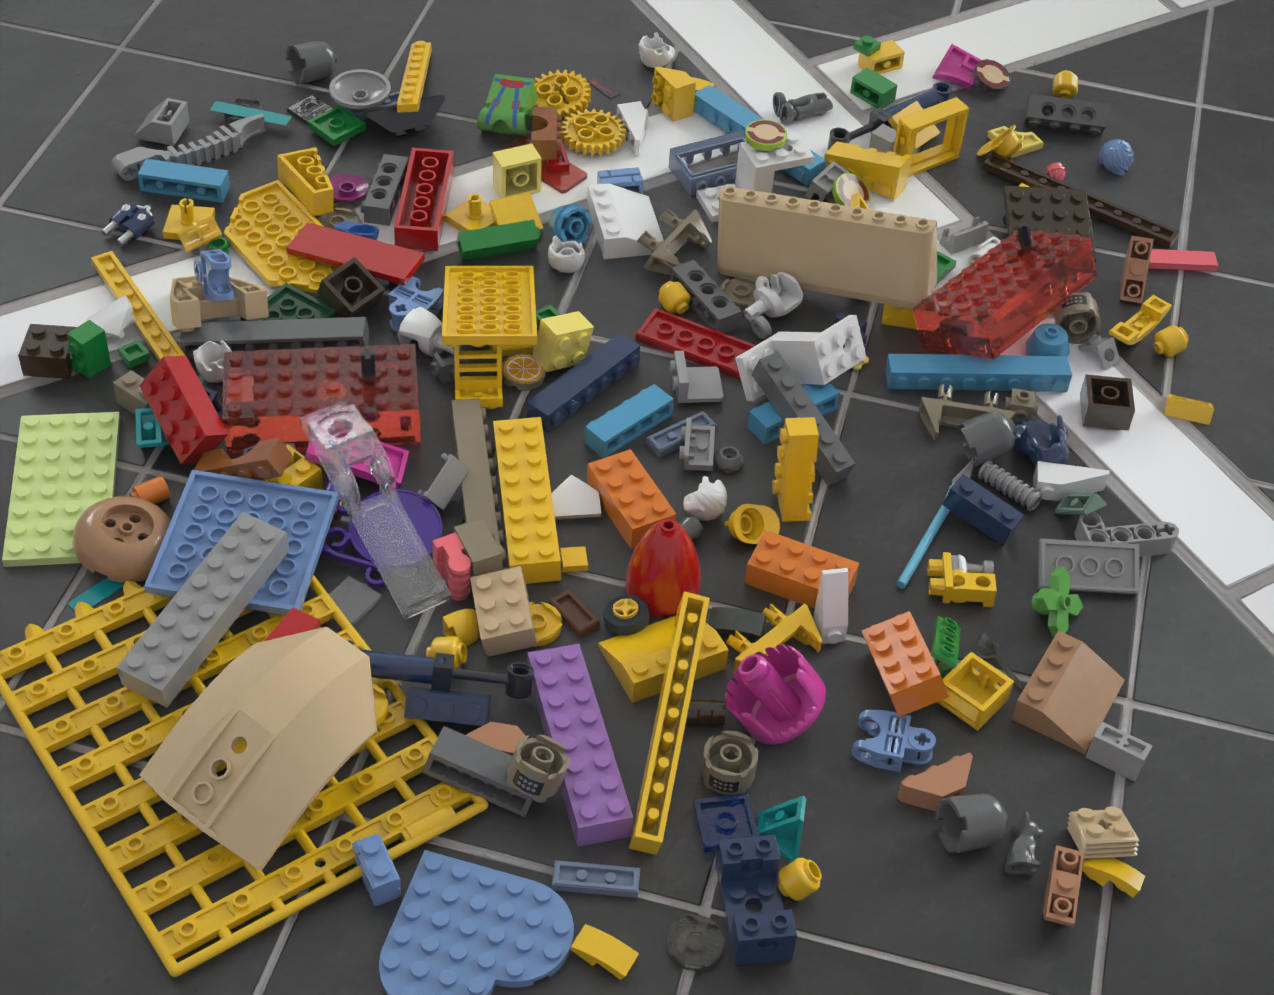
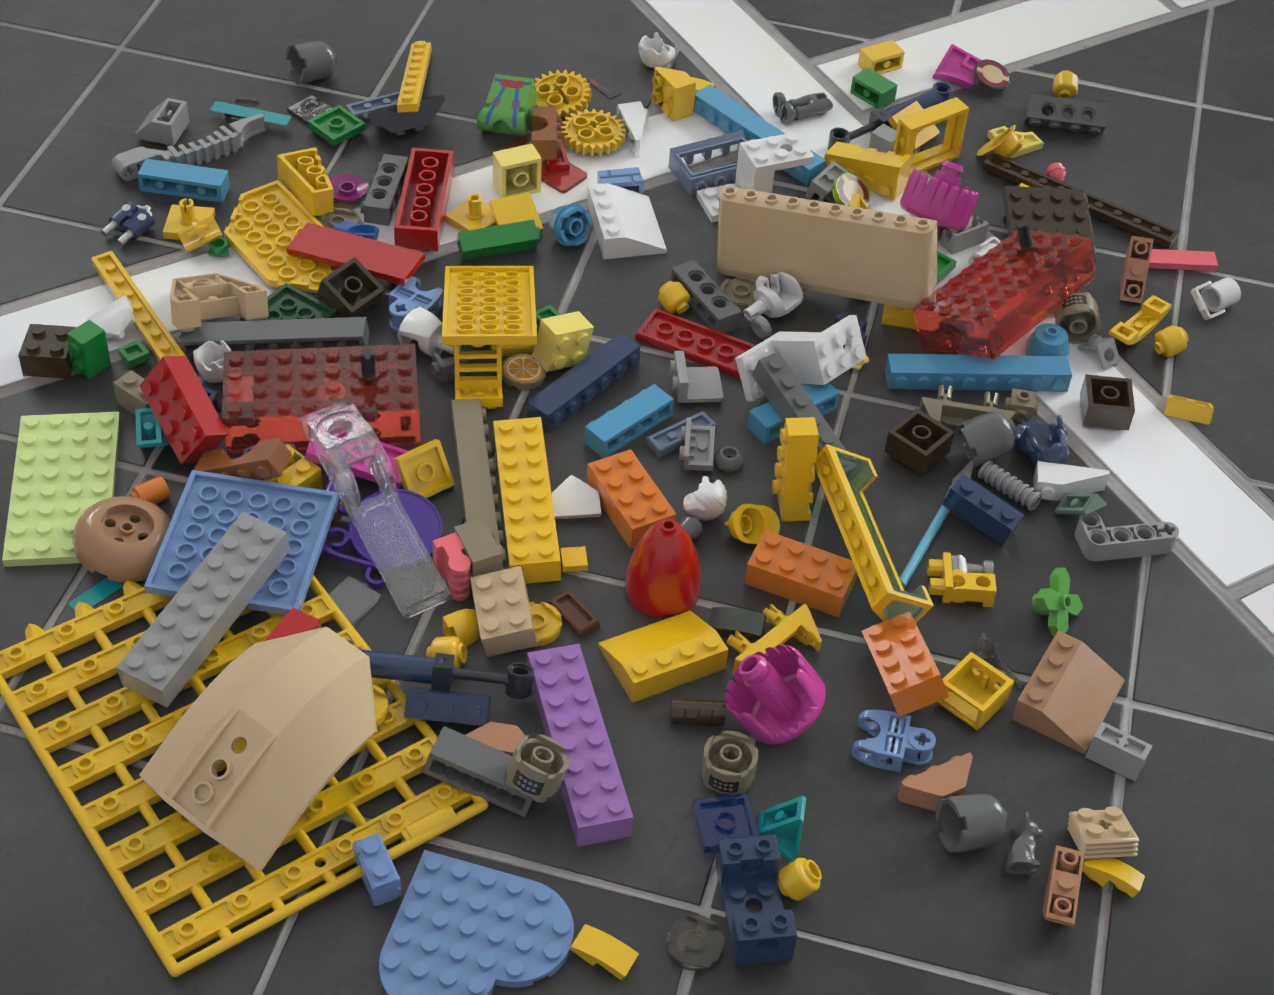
(214, 275): medium blue piece -> none
(360, 89): light grey dish -> none
(425, 469): none -> yellow tile
(446, 482): light grey hinge -> none
(566, 255): white hair -> none
(596, 879): sand blue tile -> none
(626, 615): black wheel -> none
(663, 252): dark tan hose -> none
(669, 725): yellow brick -> none
(765, 135): tile -> none
(832, 606): white slope -> none
(843, 481): none -> yellow window
(867, 45): green plate -> none
(919, 441): none -> dark brown brick
(940, 198): none -> dark pink piece
(945, 644): green bracket -> none
(1091, 565): light grey tile -> none
(1116, 156): medium blue hair -> none
(1216, 296): none -> white piece

